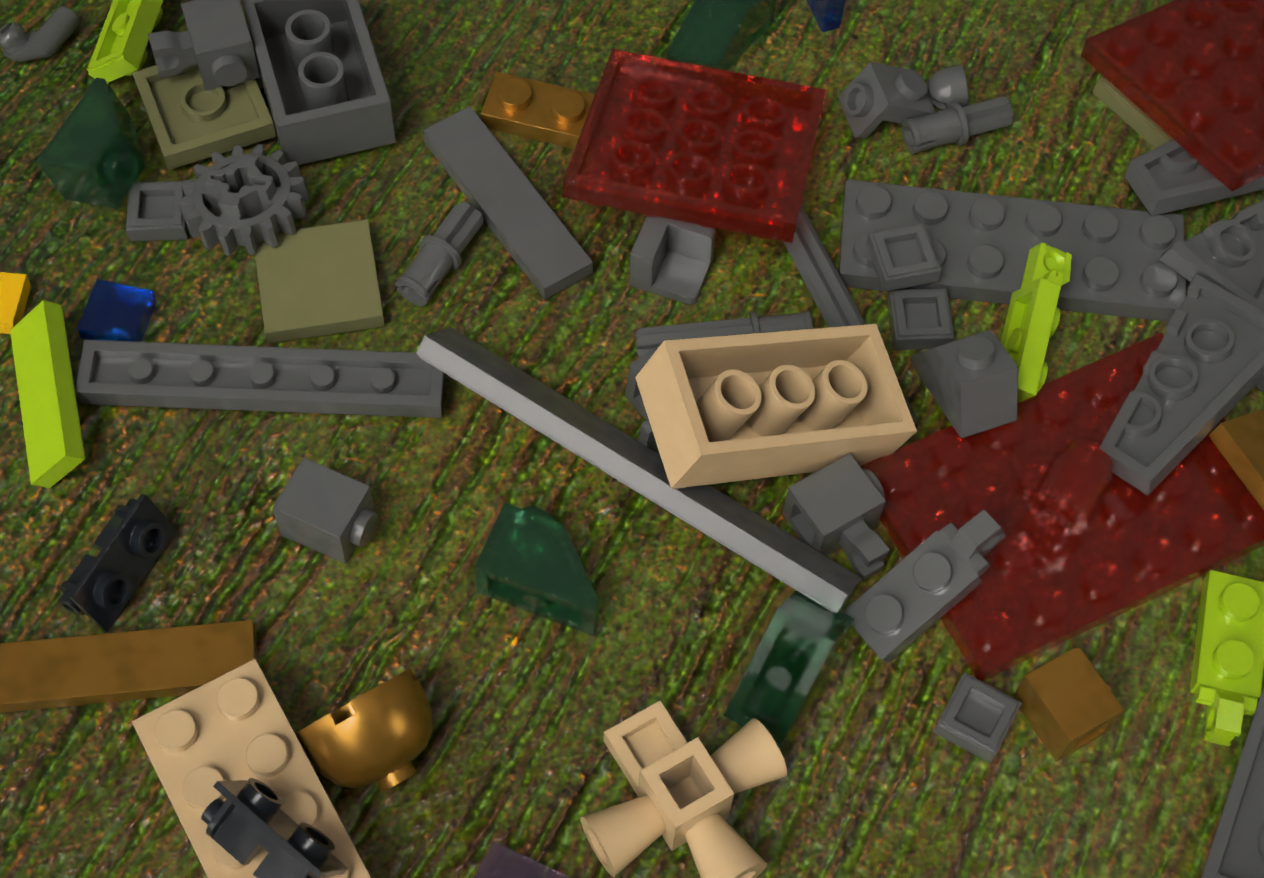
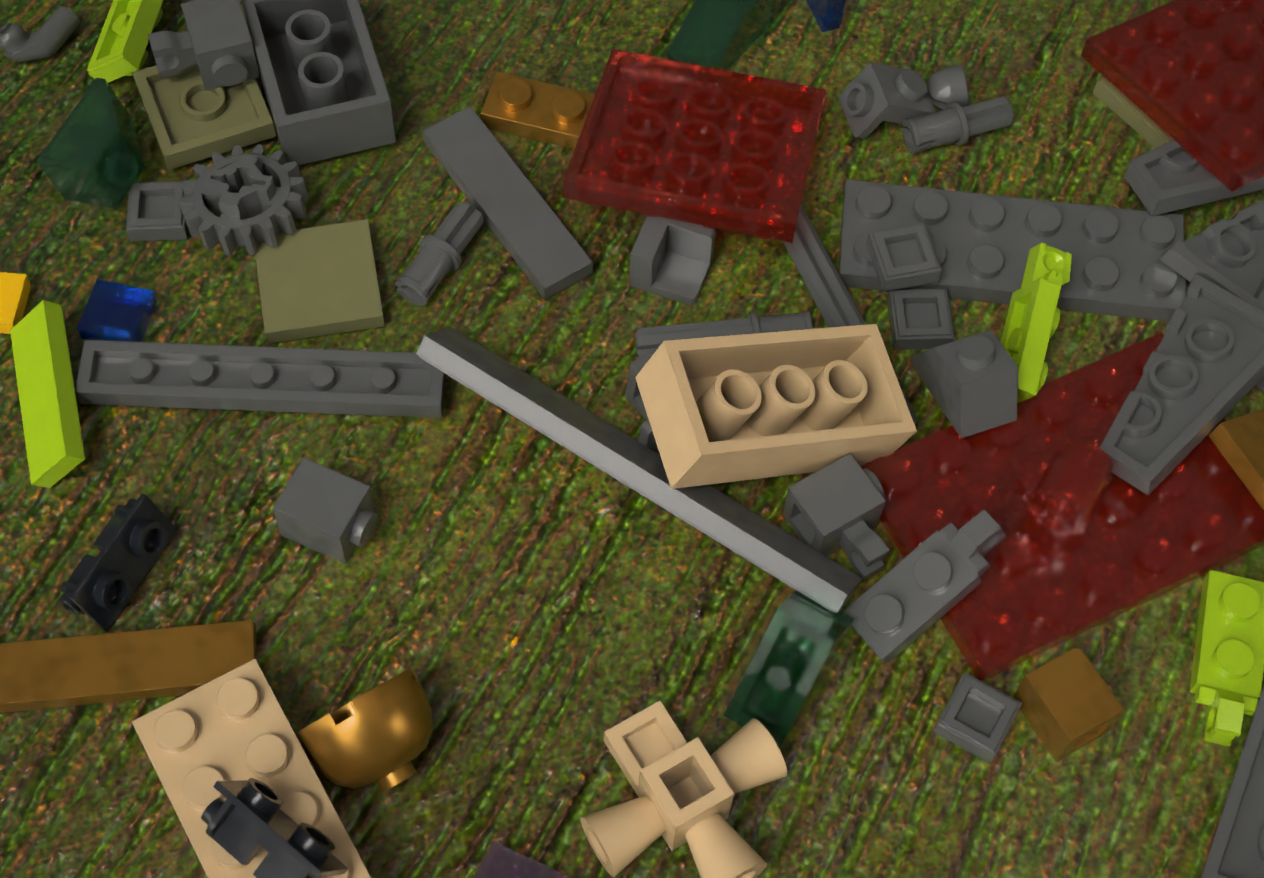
(537, 569): clear green slope -> none

